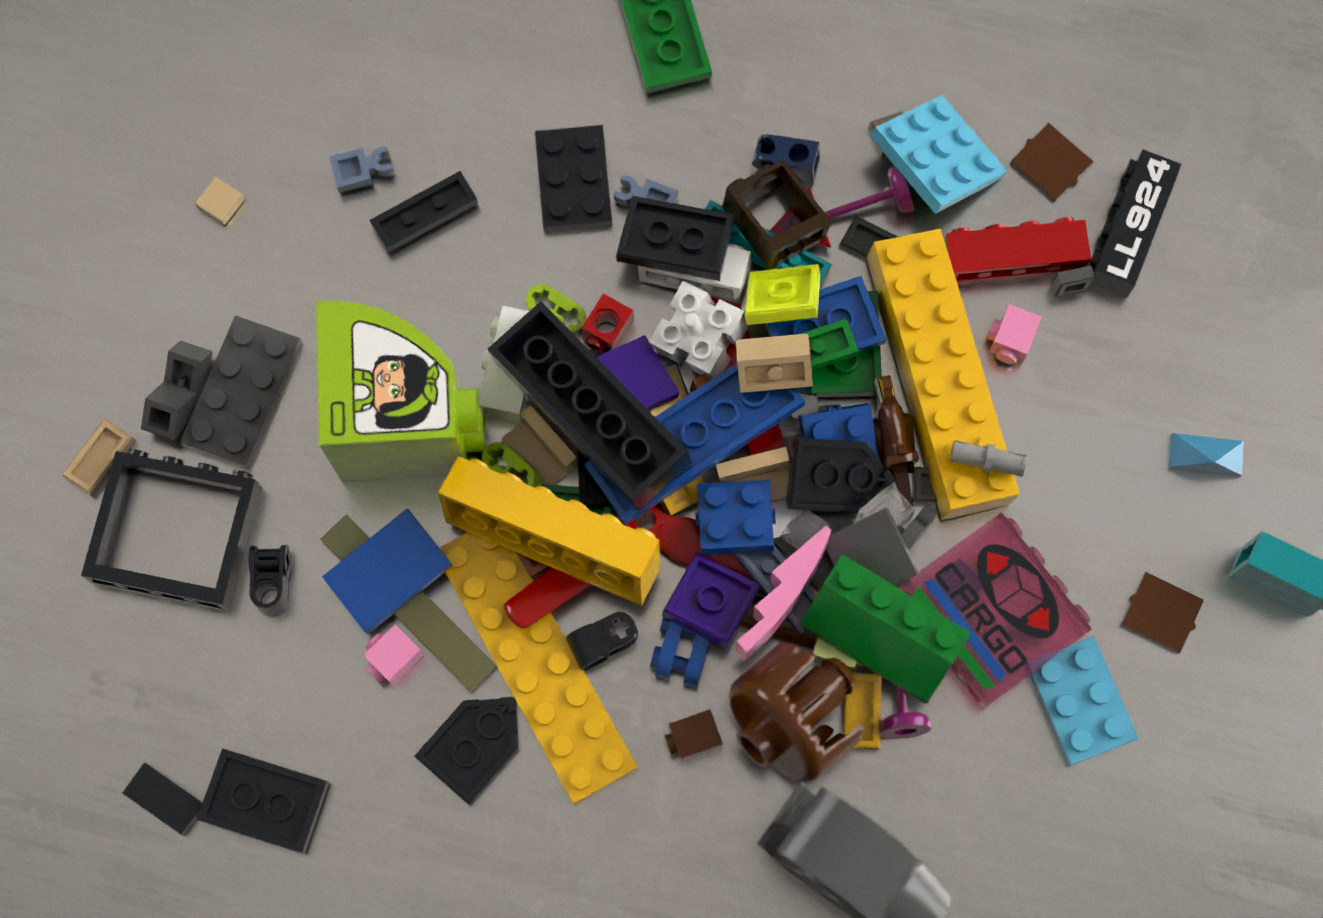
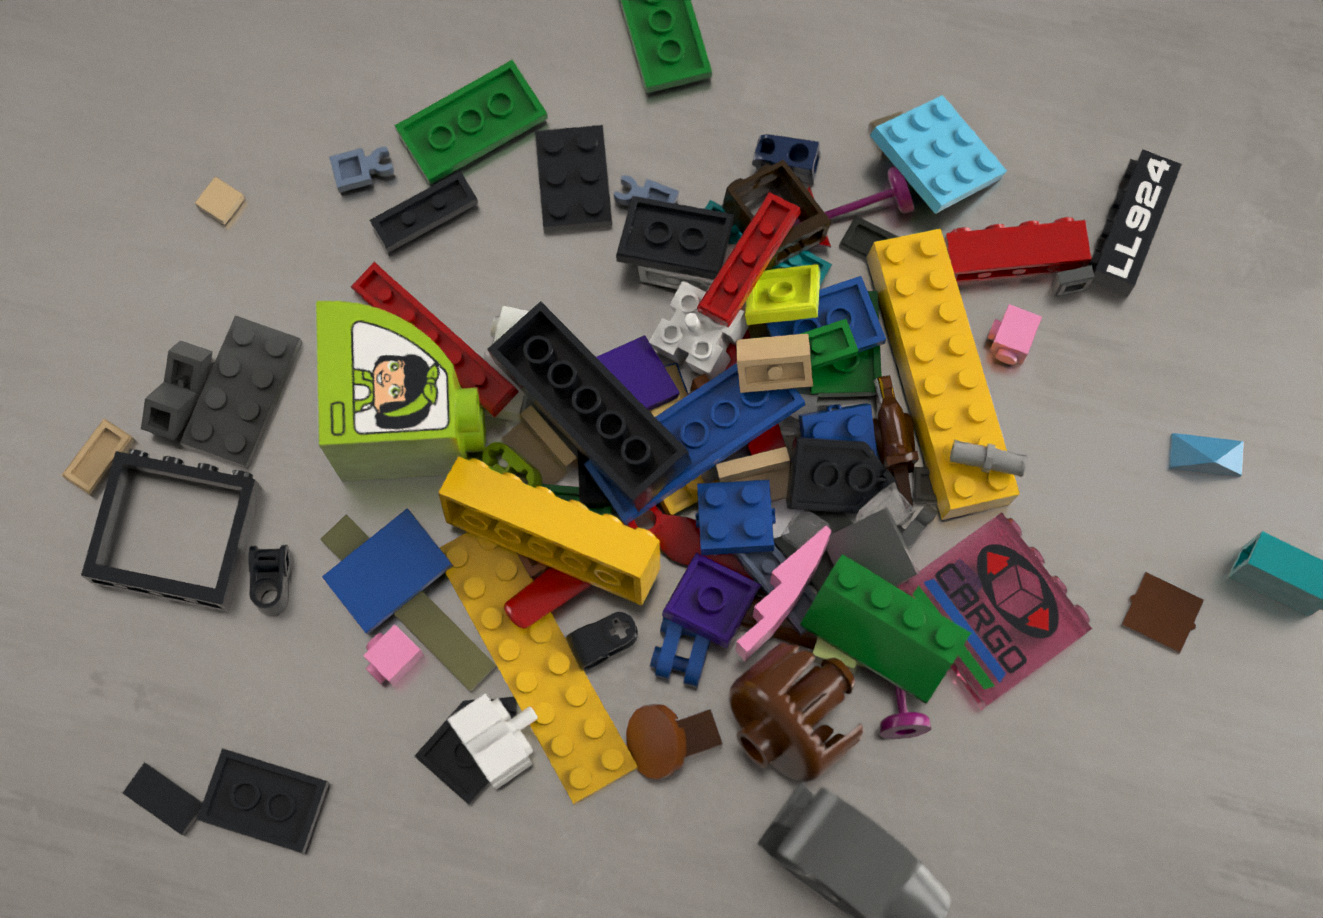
(471, 122): none -> green plate
(471, 369): none -> red tile
(495, 738): none -> white brick
(560, 304): lime beam -> none
(611, 311): red brick -> none
(656, 741): none -> dark orange tile
(748, 260): none -> red tile
(864, 708): yellow plate -> none
(1051, 162): reddish brown piece -> none
(1083, 702): medium azure plate -> none

